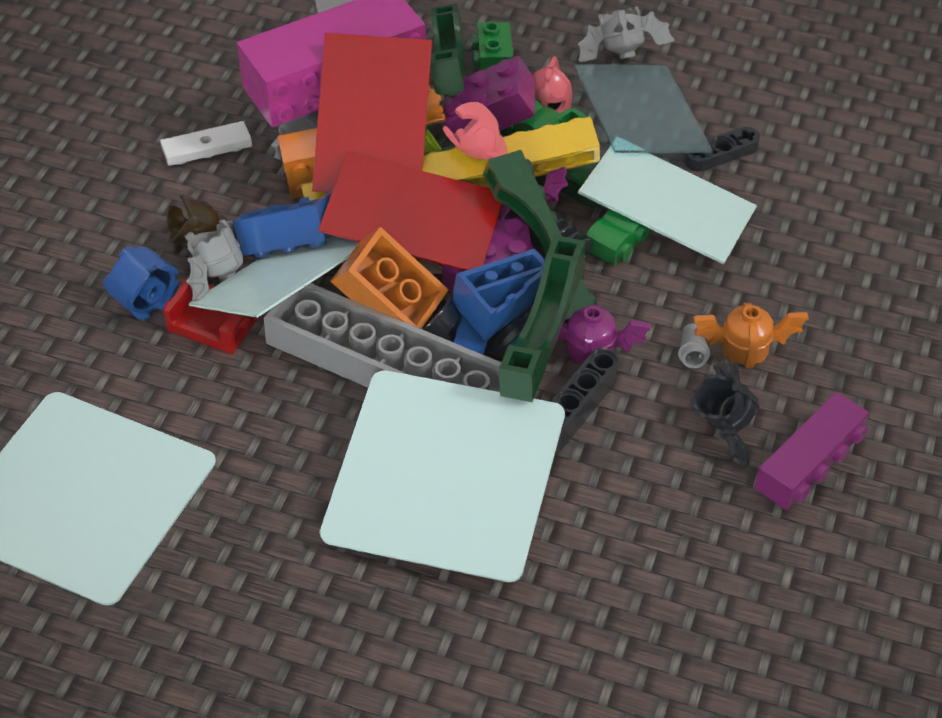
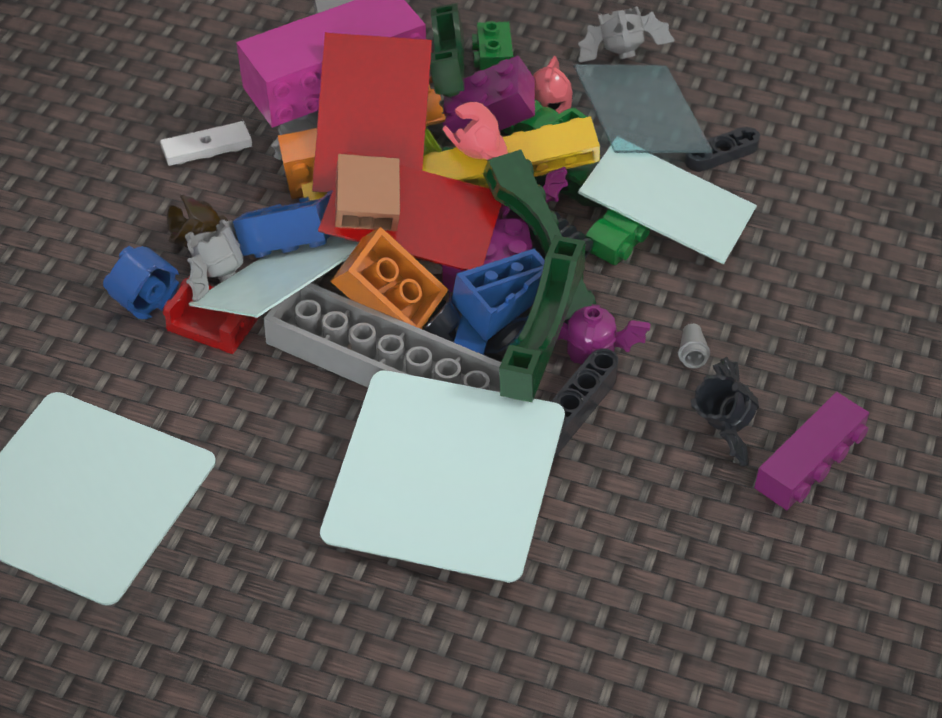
(367, 192): none -> nougat brick
(748, 332): orange helmet -> none

